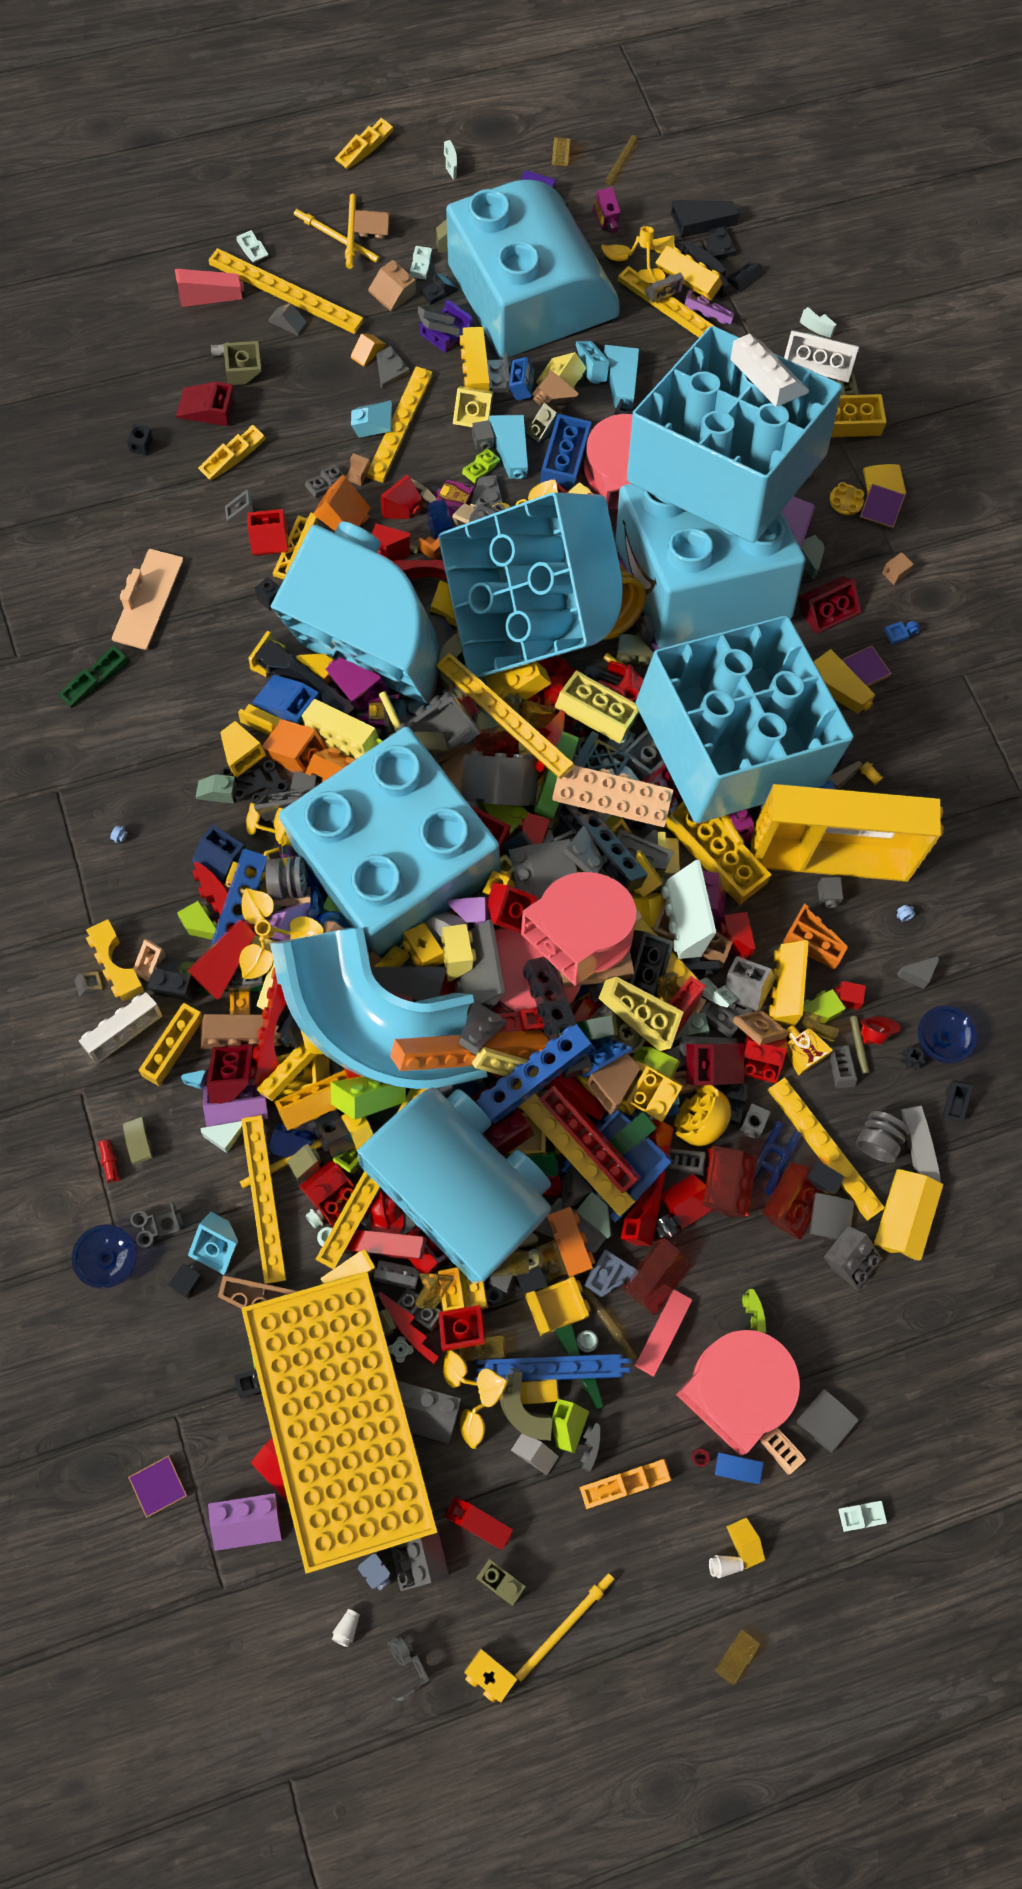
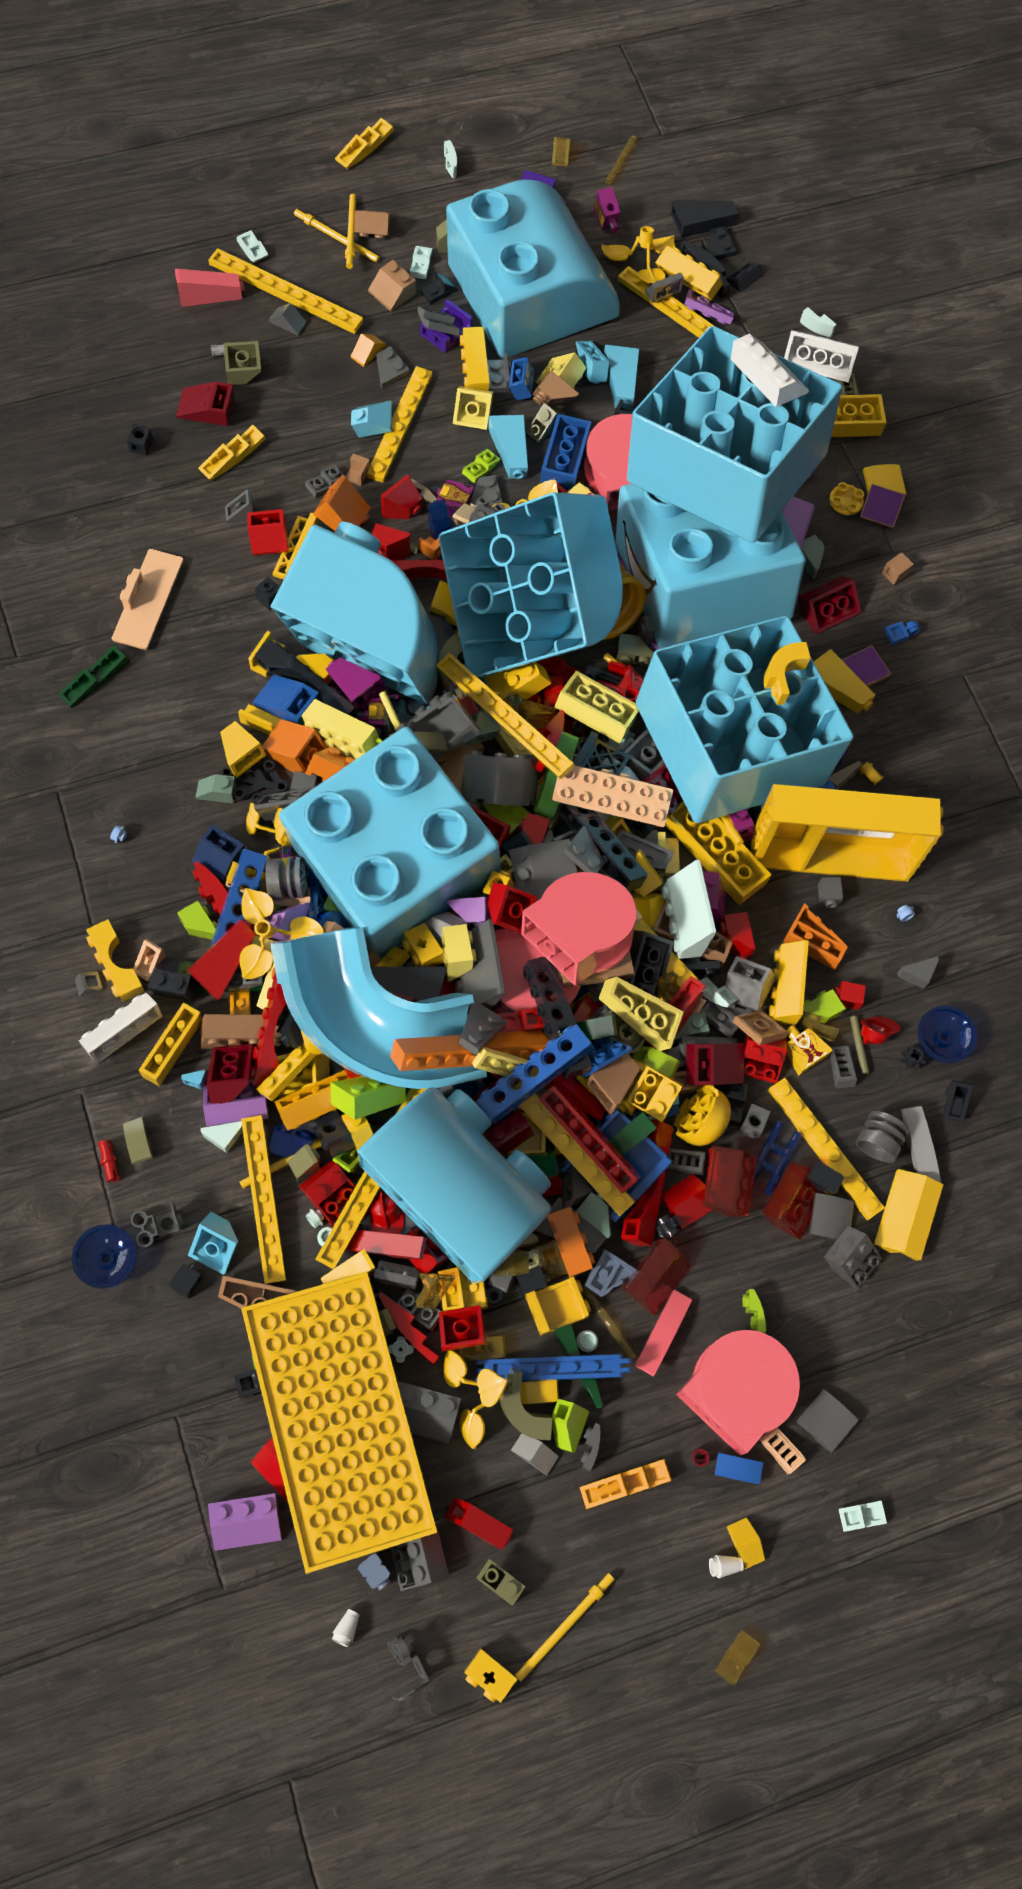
(158, 1486): dark purple tile -> none
(482, 435): dark grey brick -> none
(496, 740): clear red slope -> none
(788, 658): none -> yellow arch

